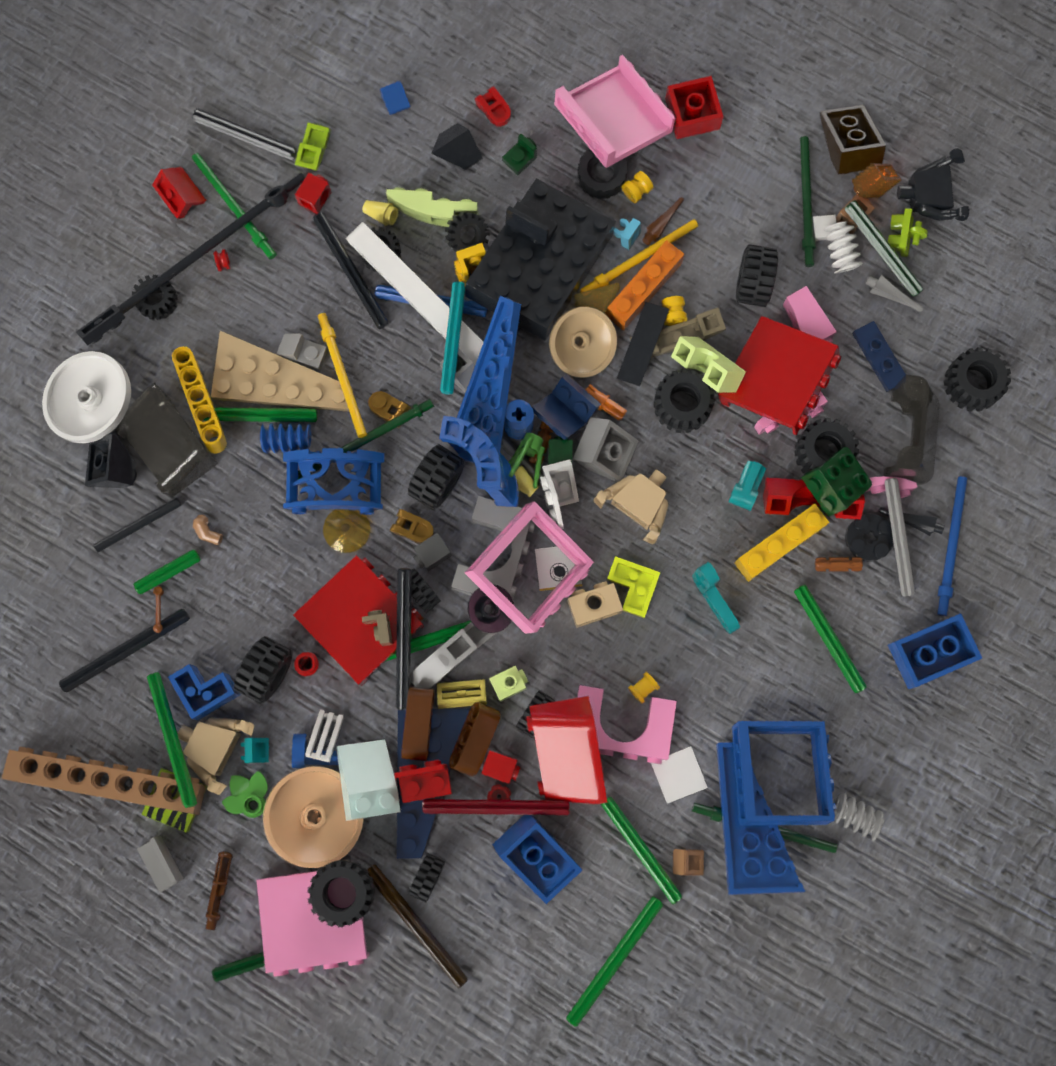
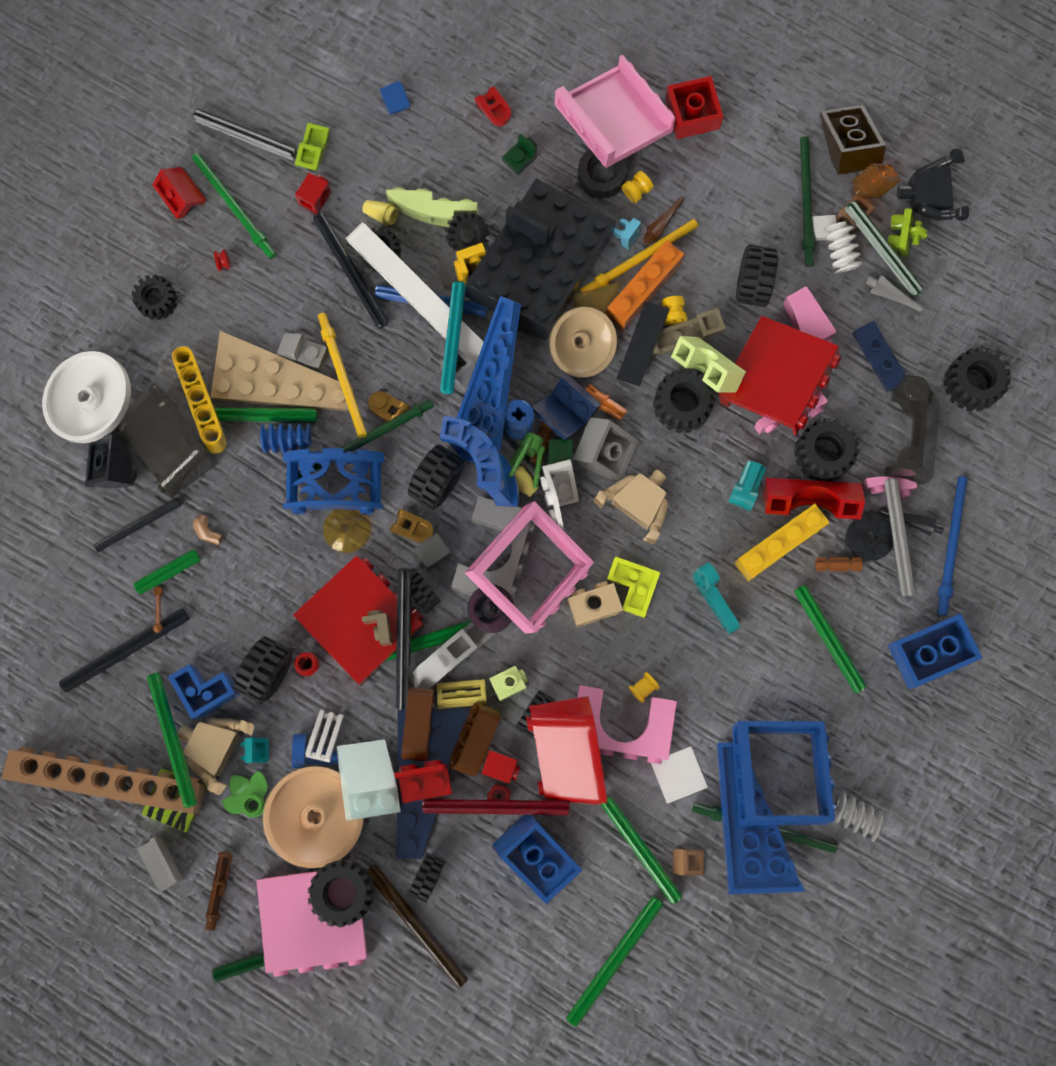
(113, 316): black bar -> none
(457, 147): black slope -> none
(552, 567): white sticker -> none
(837, 482): dark green bracket -> none

